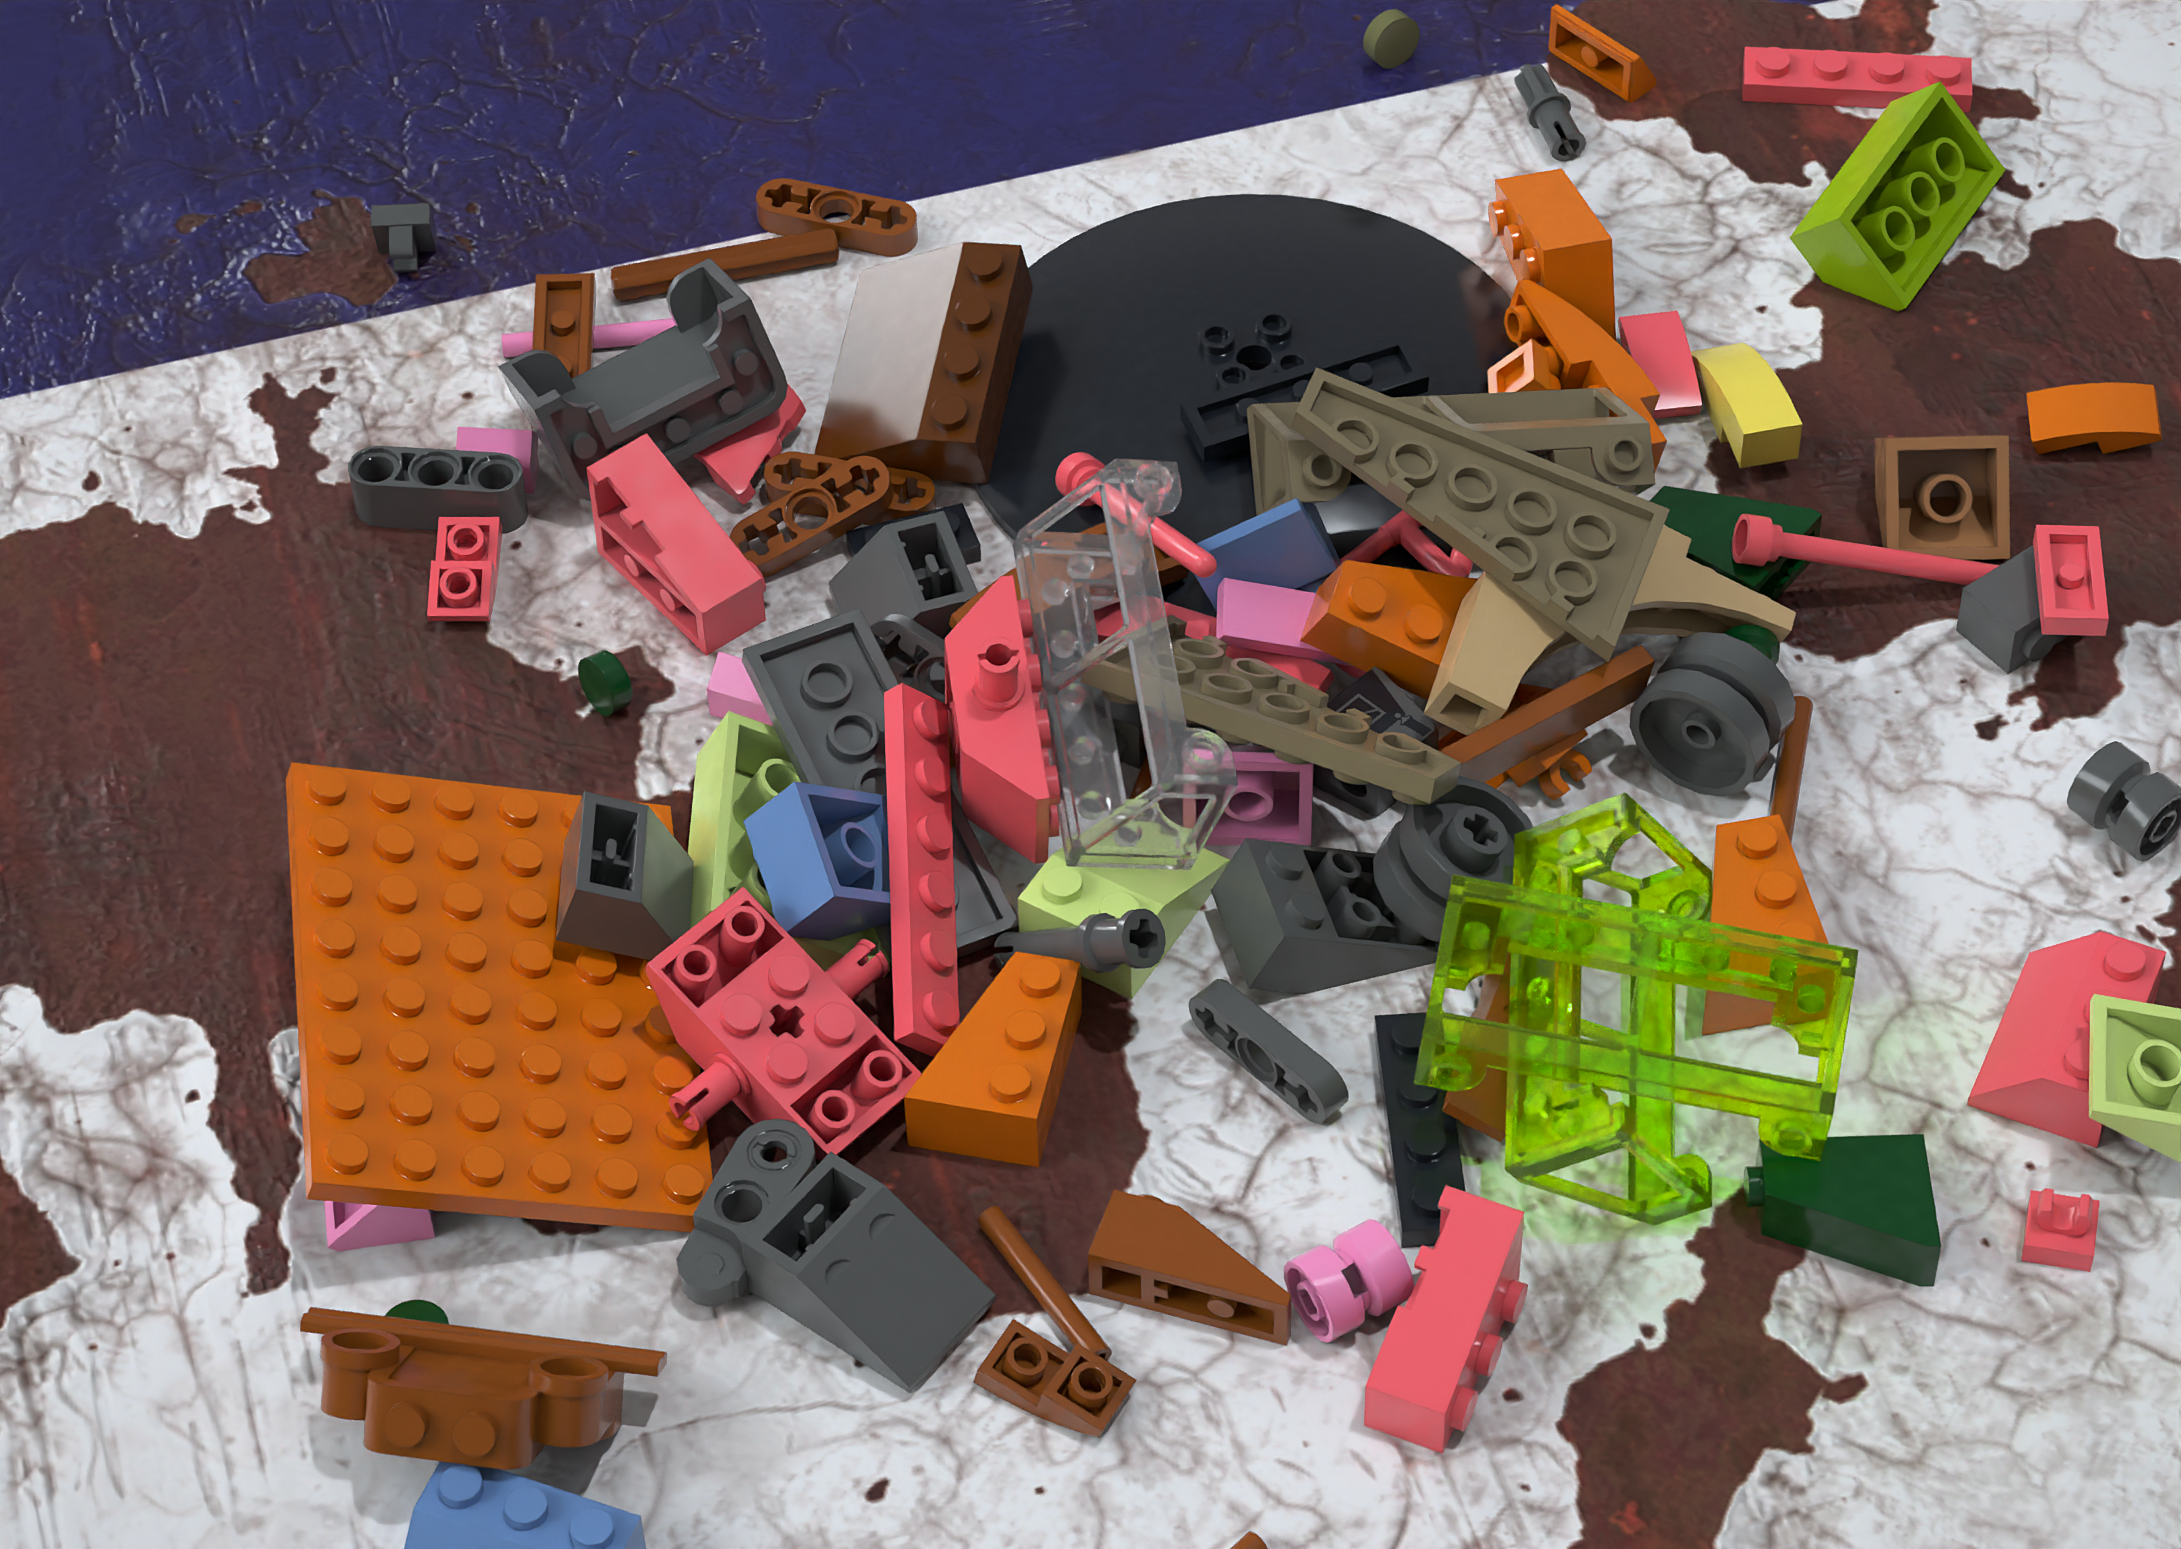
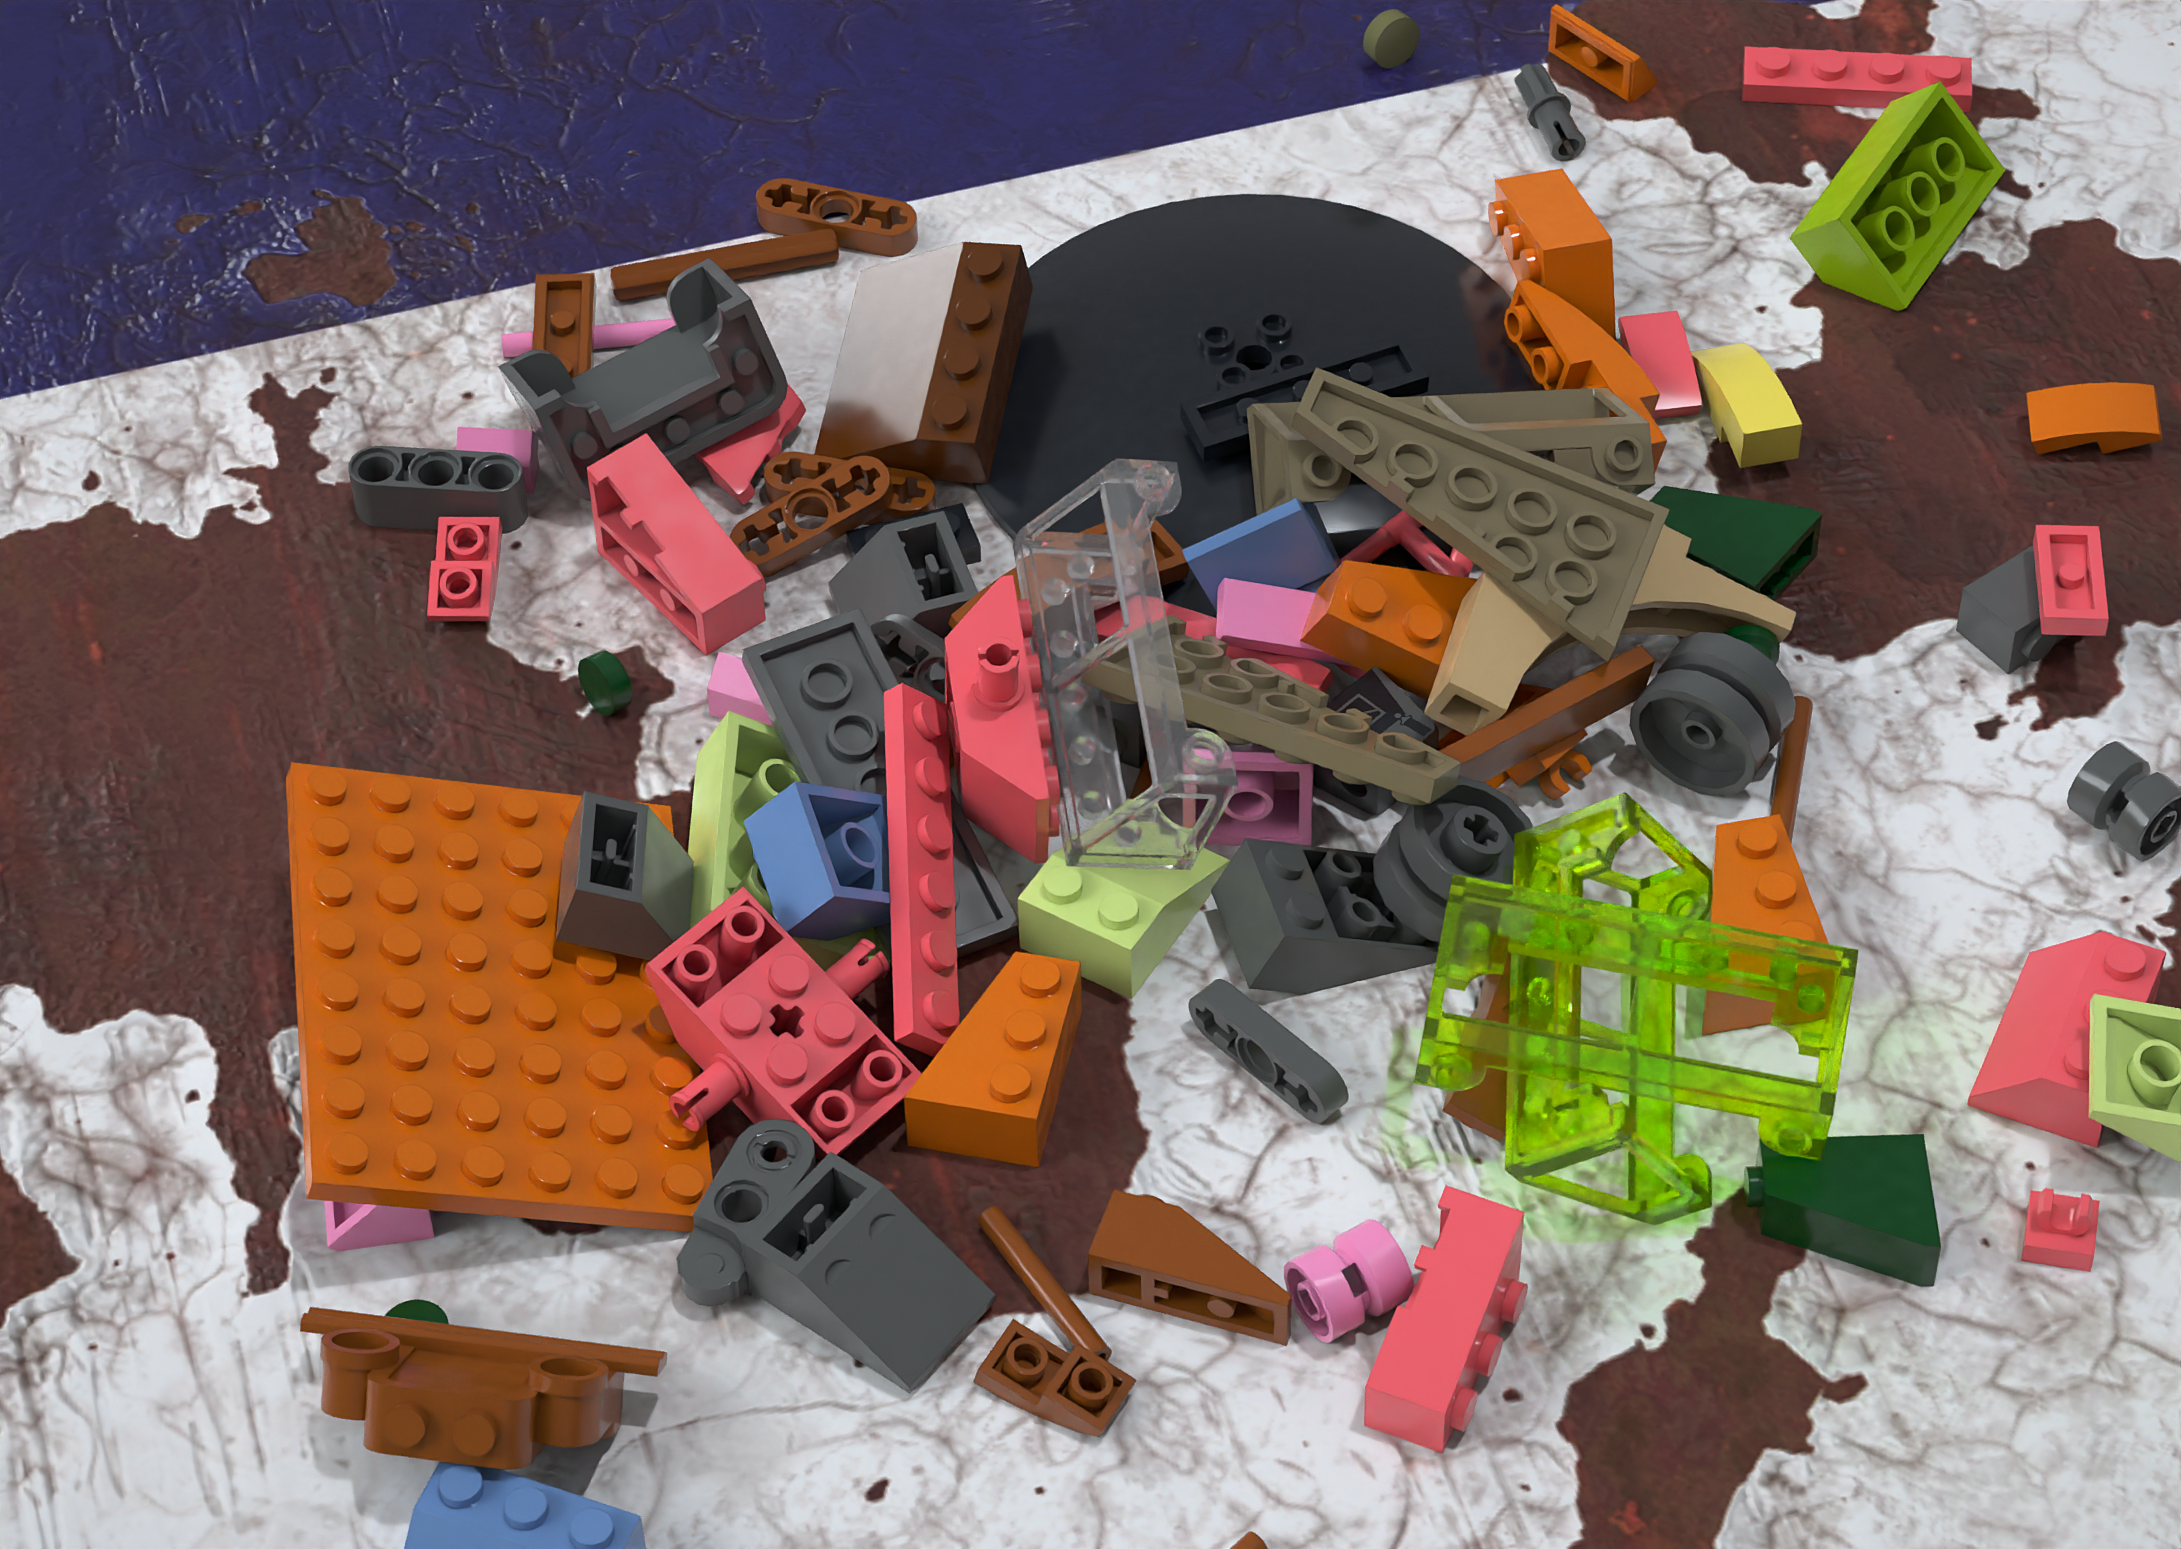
(404, 233): dark grey tile -> none
(1081, 466): coral piece -> none
(1097, 943): dark grey pin -> none
(1419, 1134): black plate -> none
(1523, 371): orange tile -> none
(1760, 541): coral piece -> none
(1944, 495): medium nougat slope -> none

